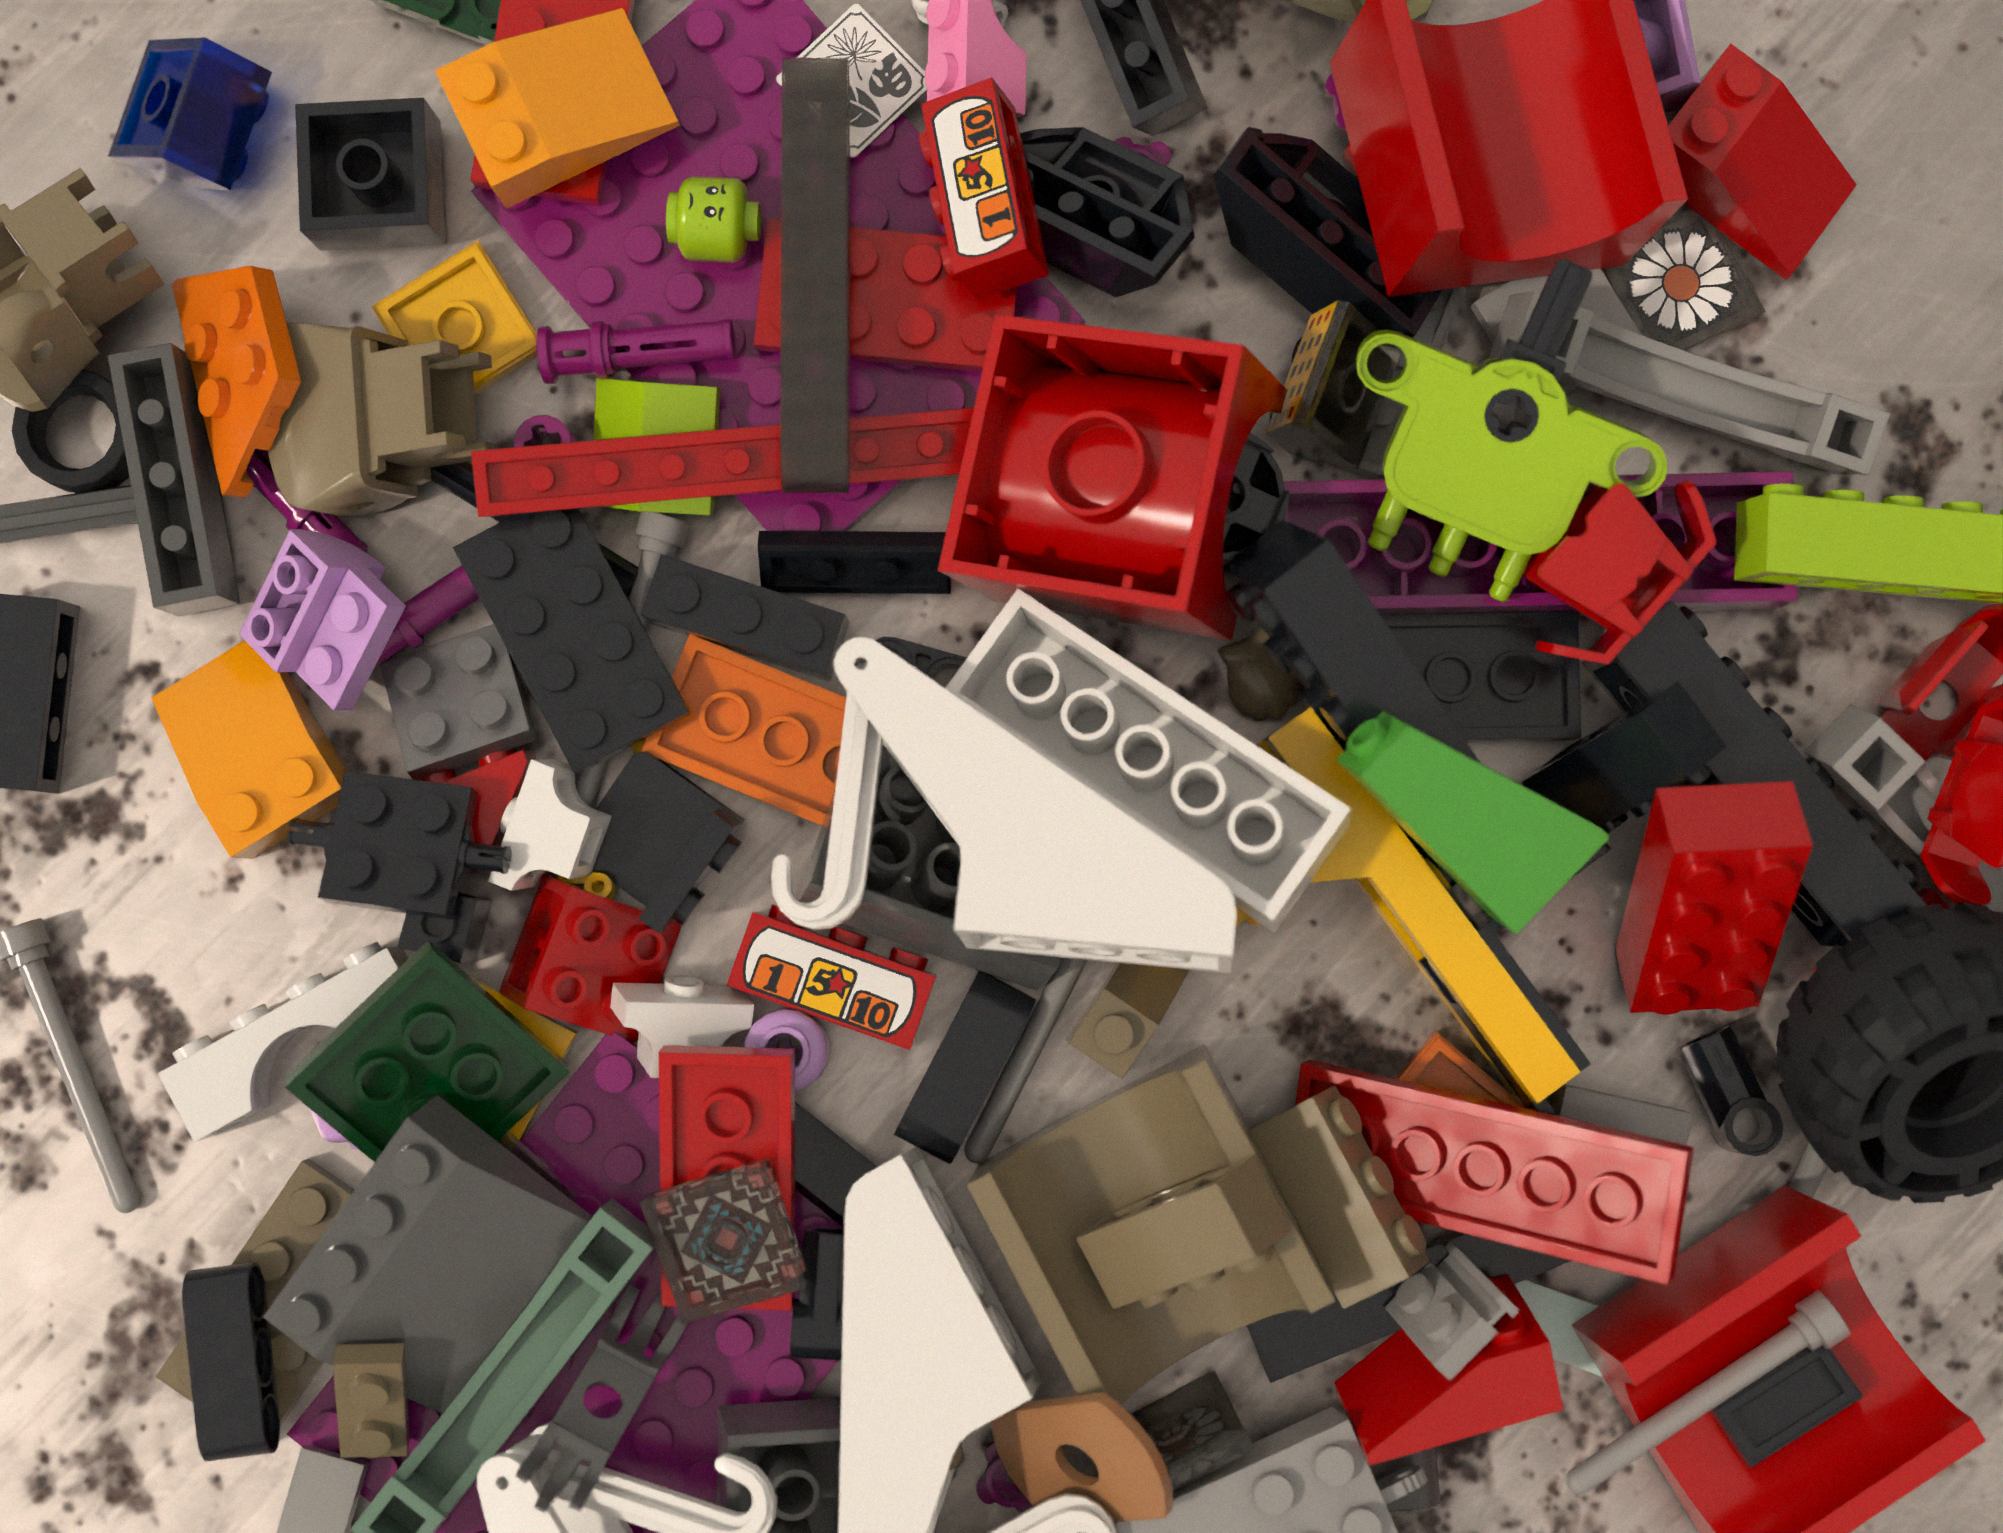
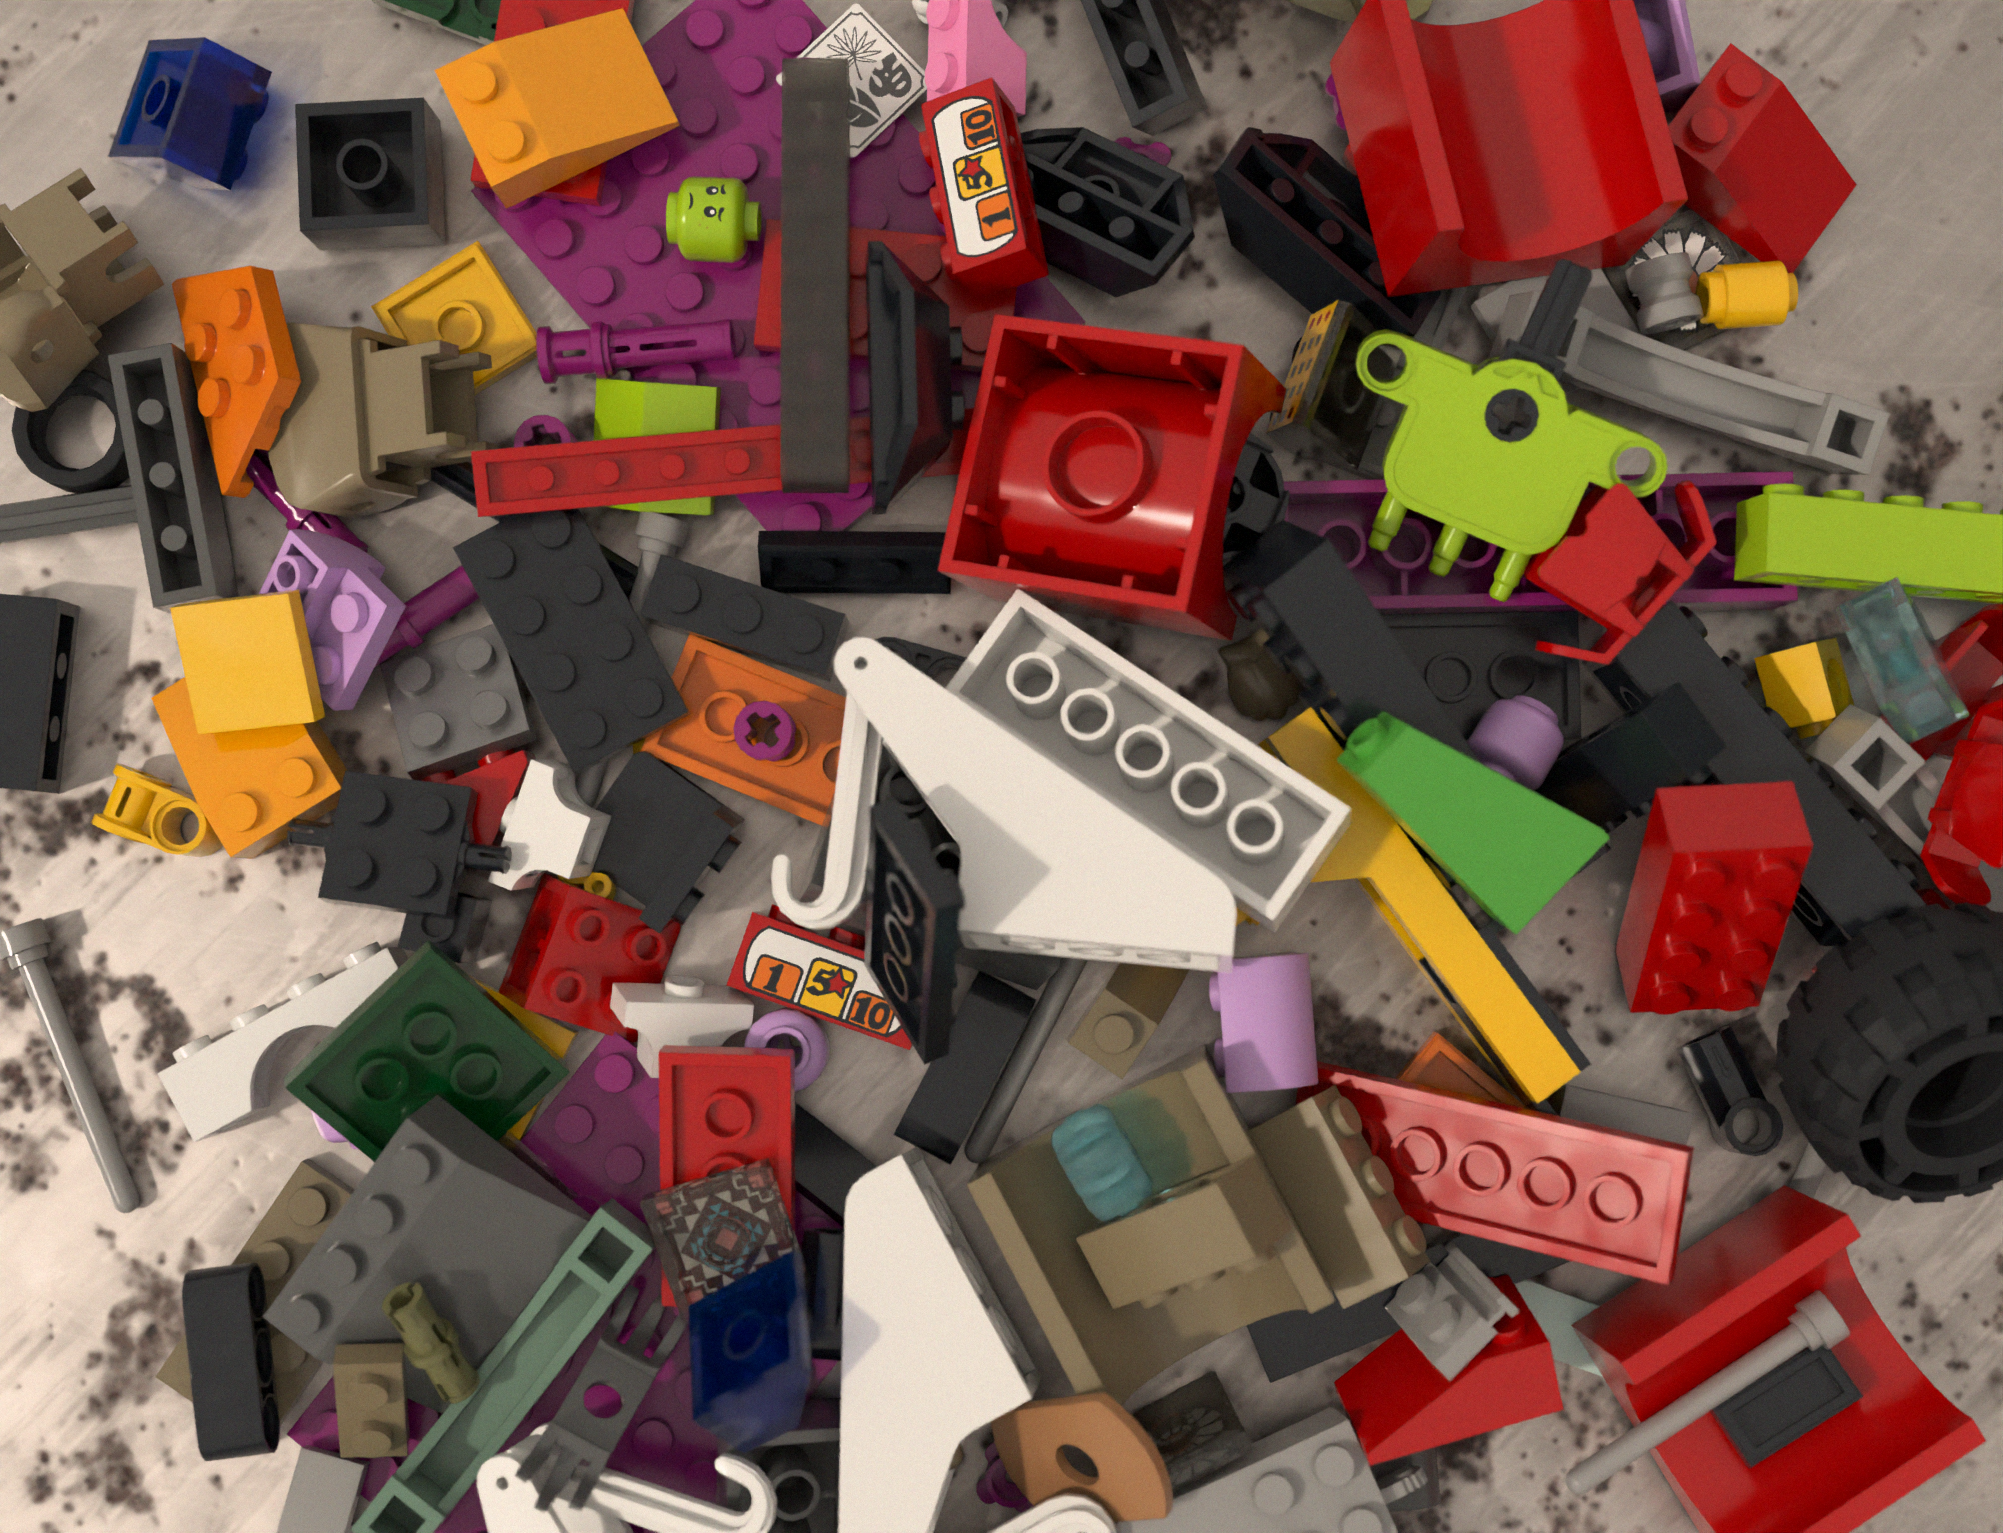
(152, 813): none -> yellow piece
(248, 662): none -> yellow tile
(430, 1342): none -> olive pin
(745, 731): none -> magenta bush
(751, 1355): none -> clear blue slope
(907, 375): none -> black wedge
(912, 928): none -> black plate
(1101, 1162): none -> clear light blue gear
(1265, 1023): none -> lavender brick
(1518, 739): none -> lavender head
(1664, 293): none -> light grey wheel
(1747, 294): none -> yellow brick
(1806, 685): none -> yellow brick
(1901, 661): none -> clear light blue brick

